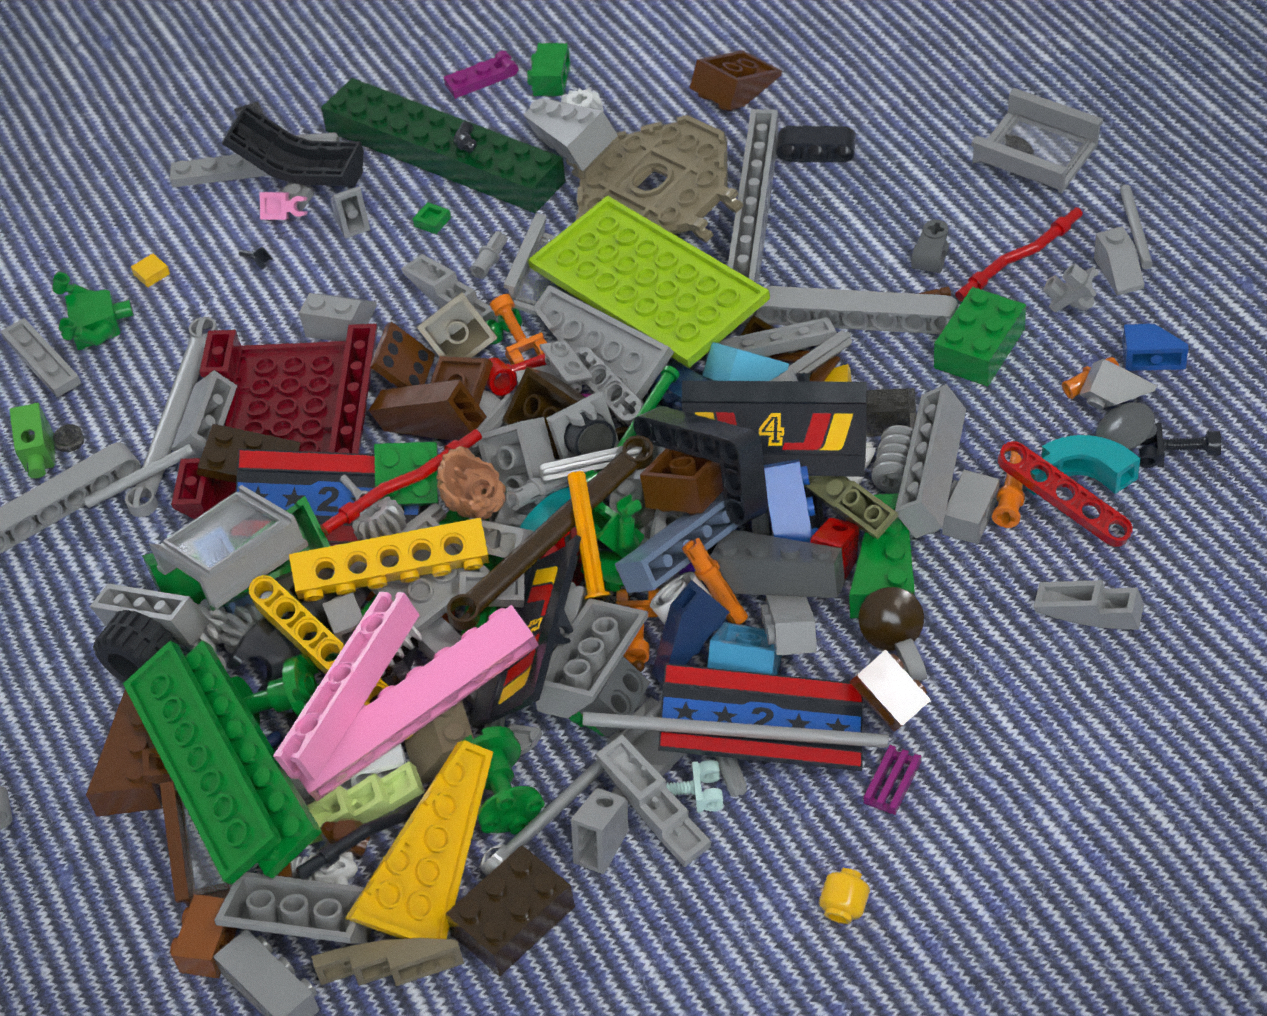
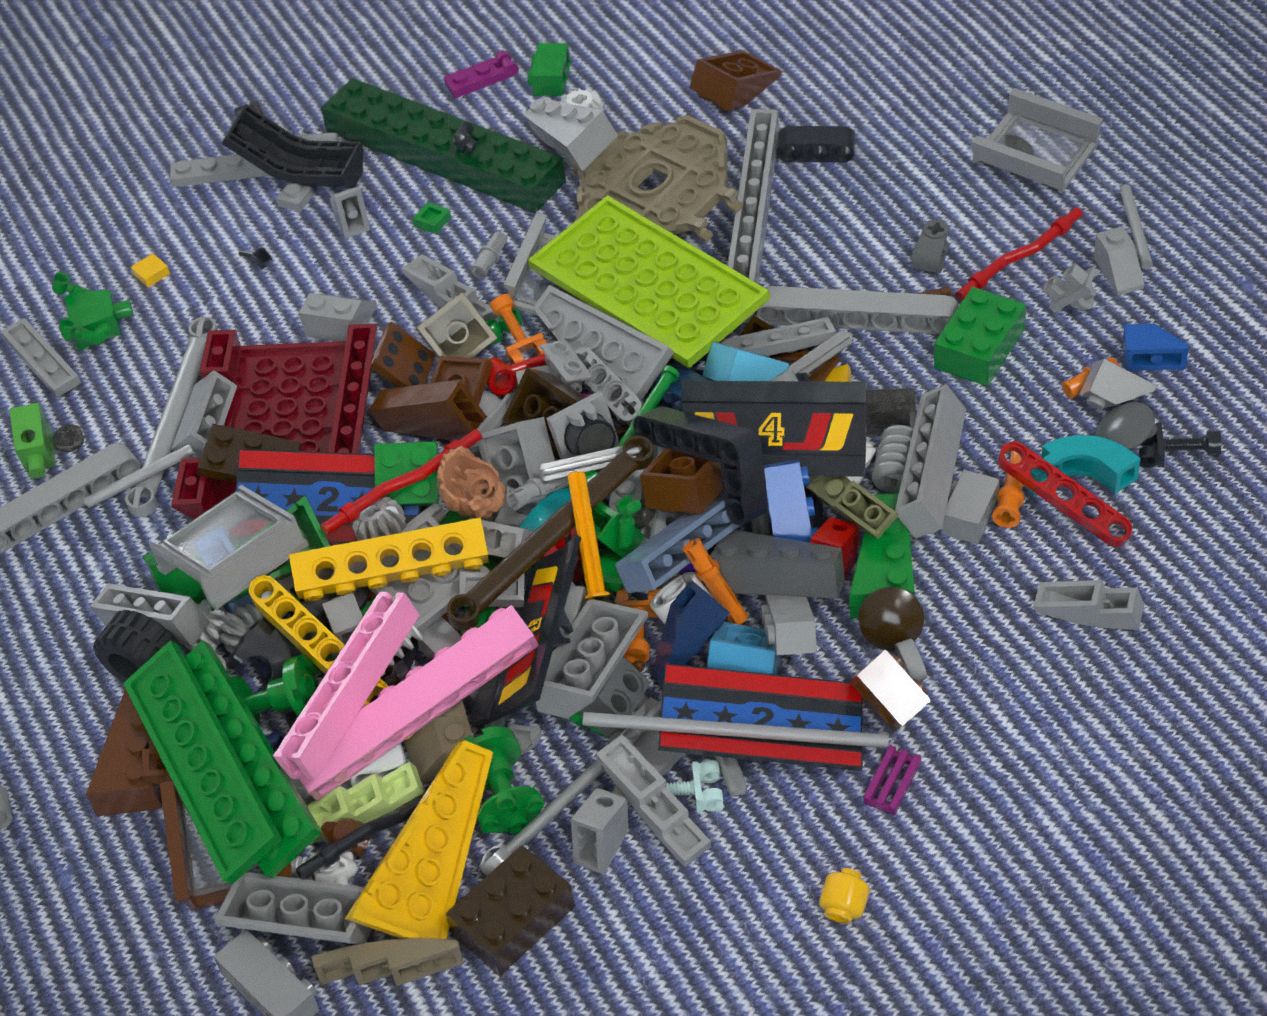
(200, 938): dark orange brick -> none
(277, 205): bright pink plate -> none
(356, 492): light grey hand -> none

